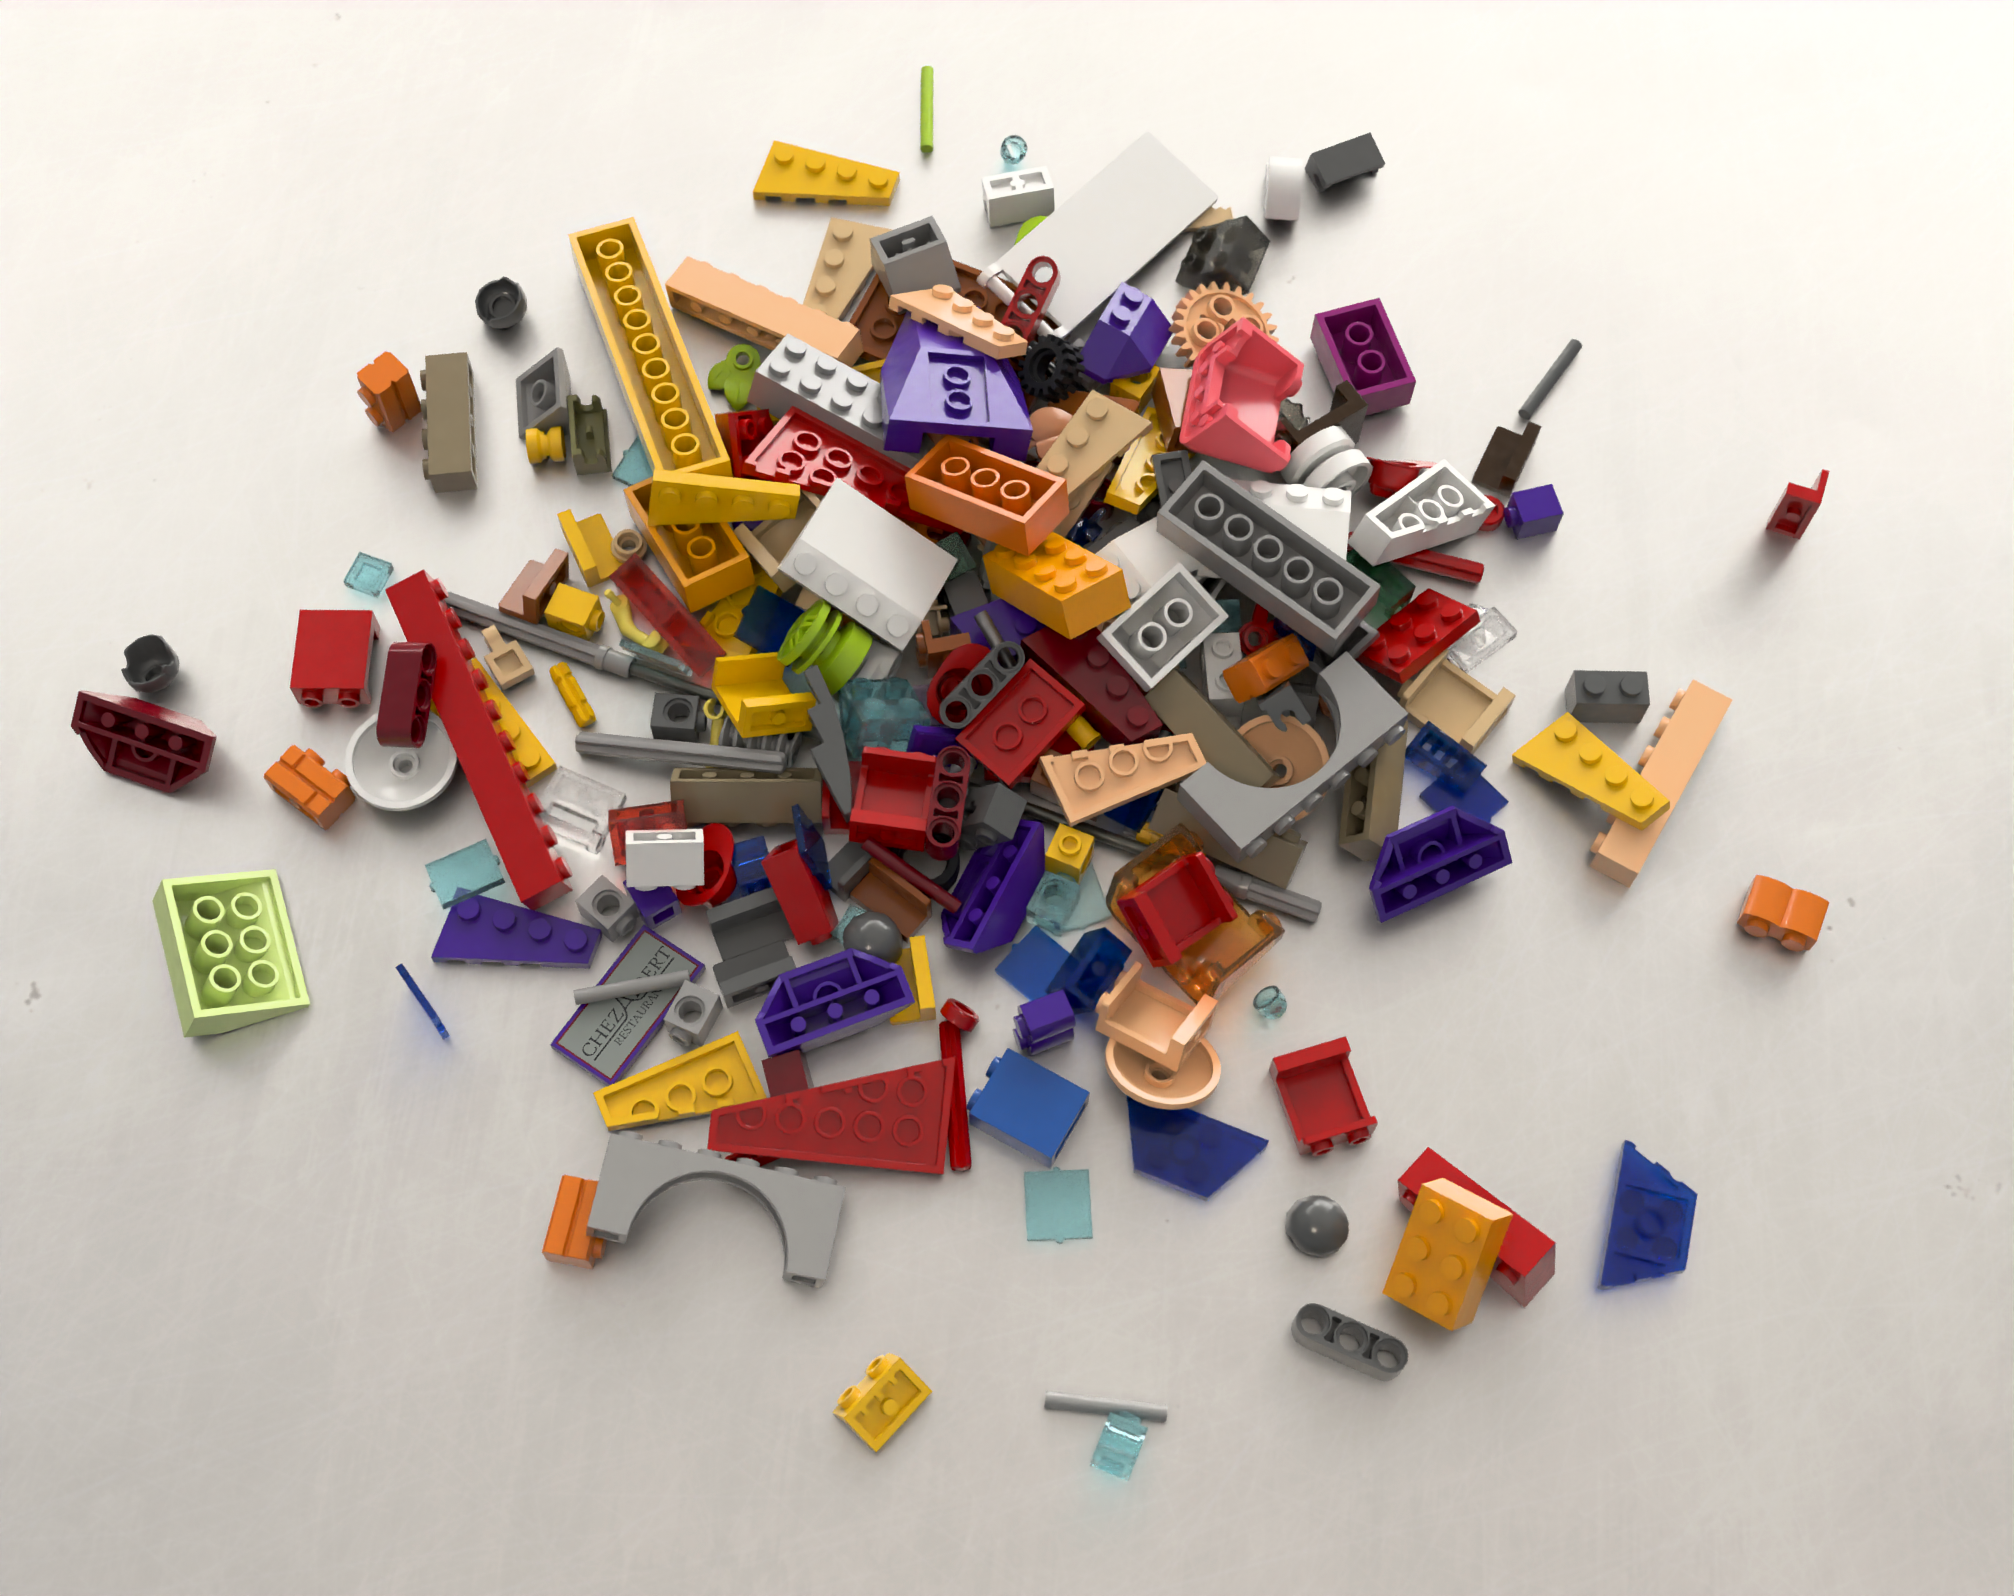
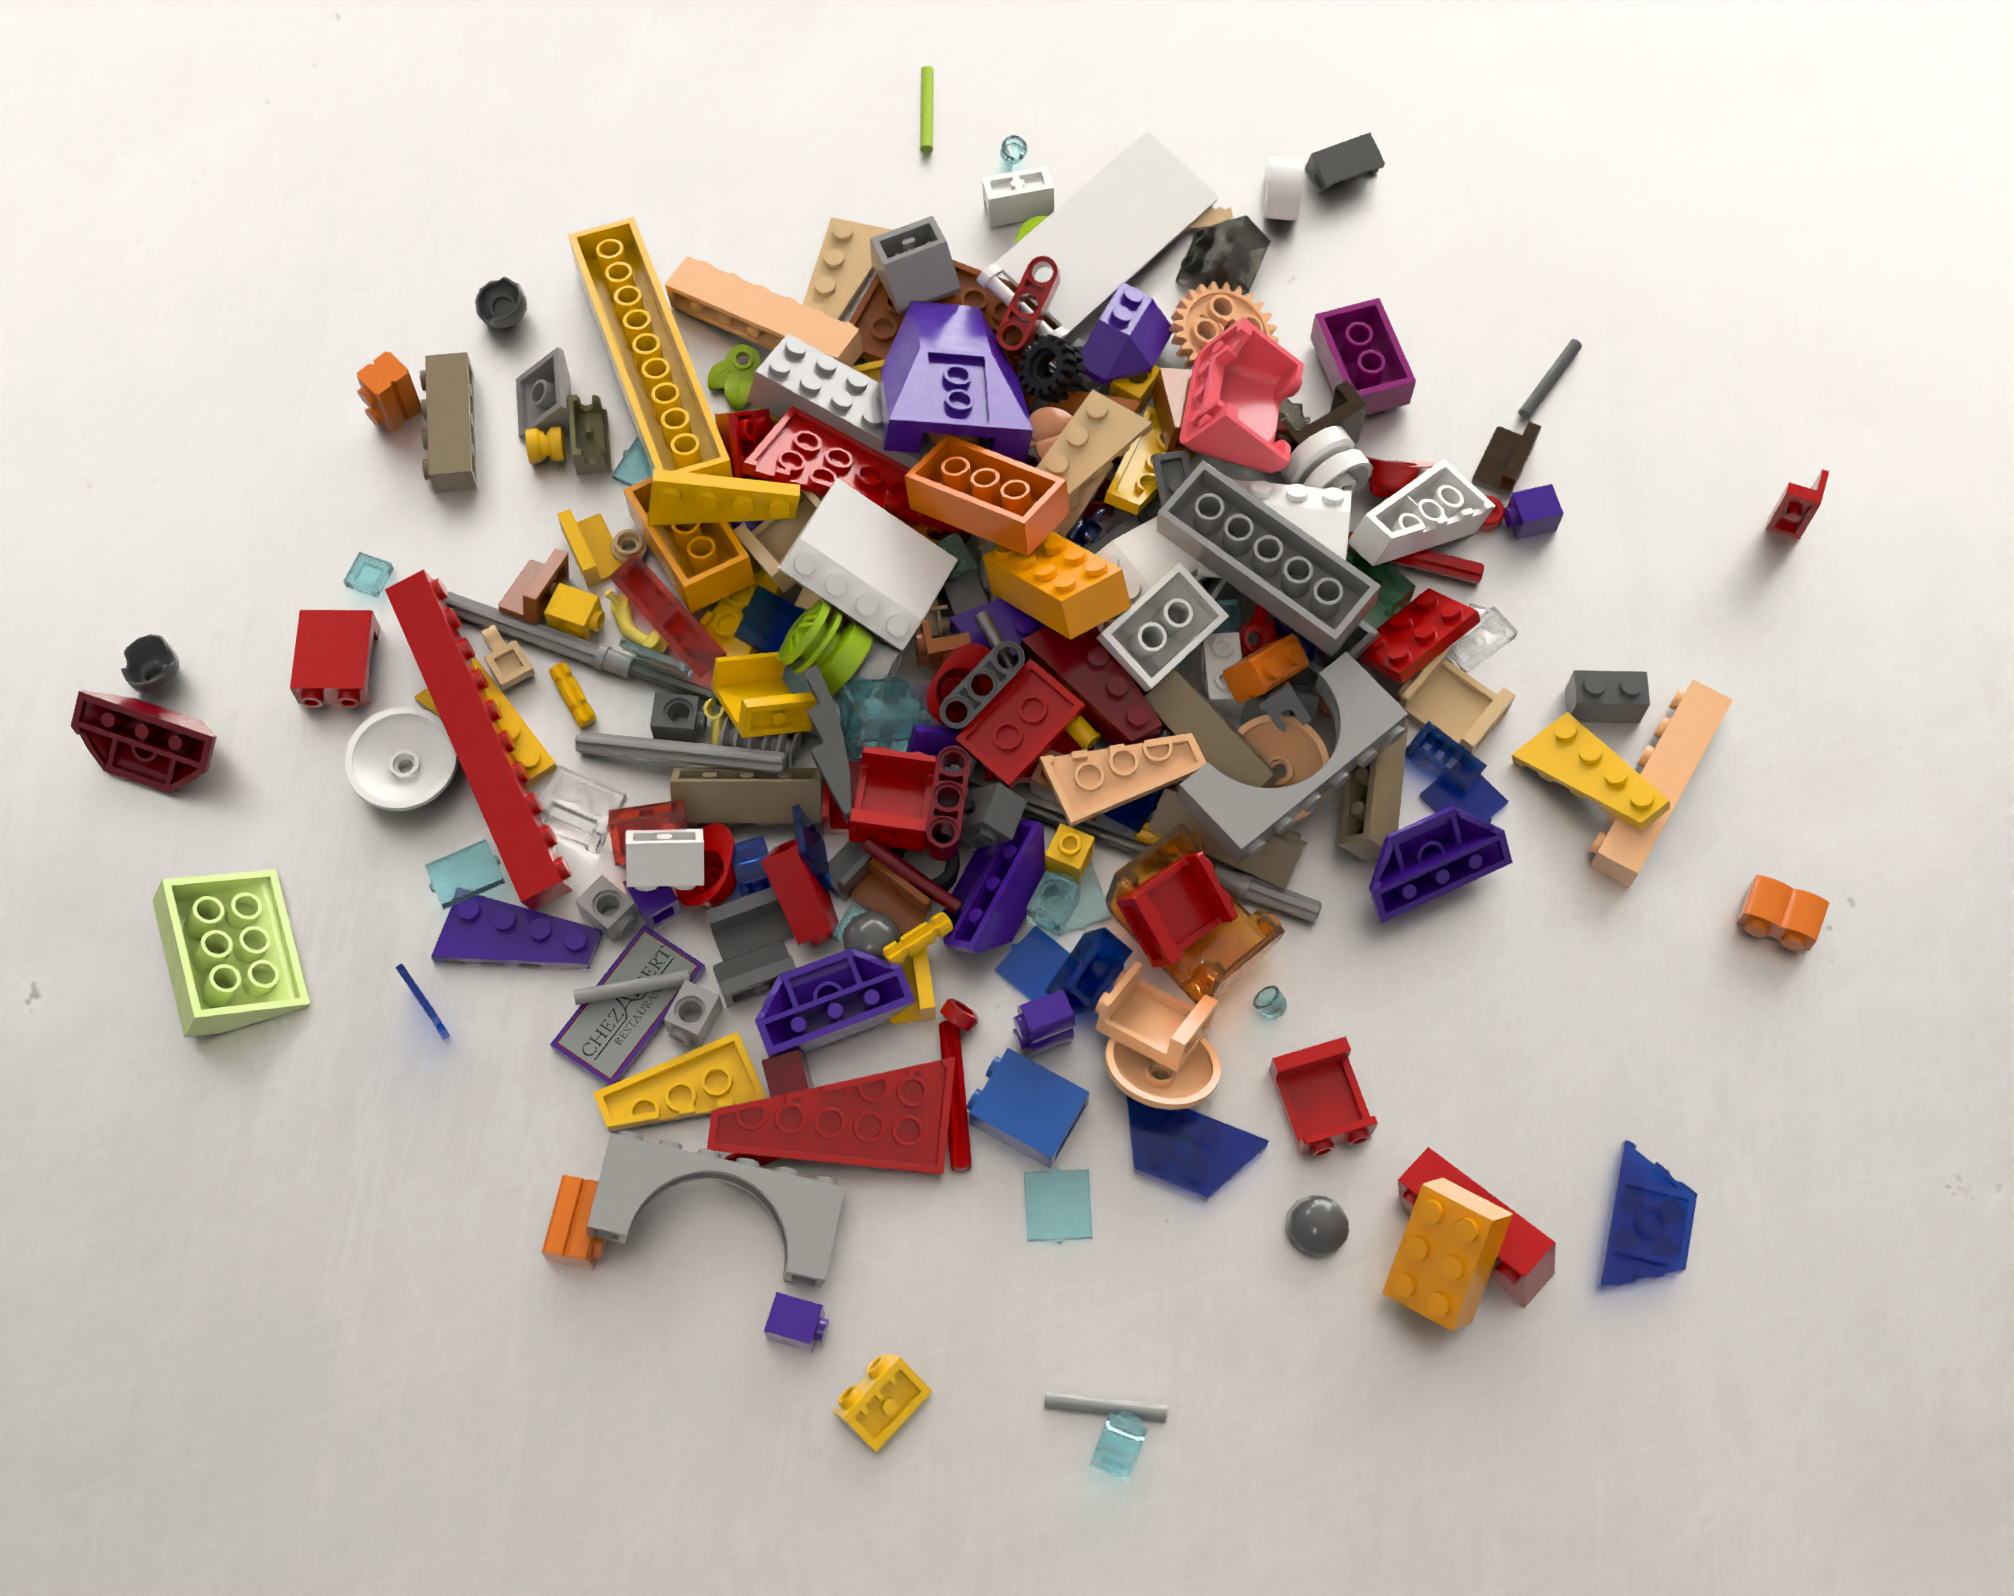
(310, 786): orange brick -> none
(406, 694): dark red beam -> none
(796, 1322): none -> dark purple brick
(811, 174): yellow wing -> none
(918, 938): none -> yellow axle
(960, 319): light nougat wing -> none
(1369, 1339): dark grey beam -> none

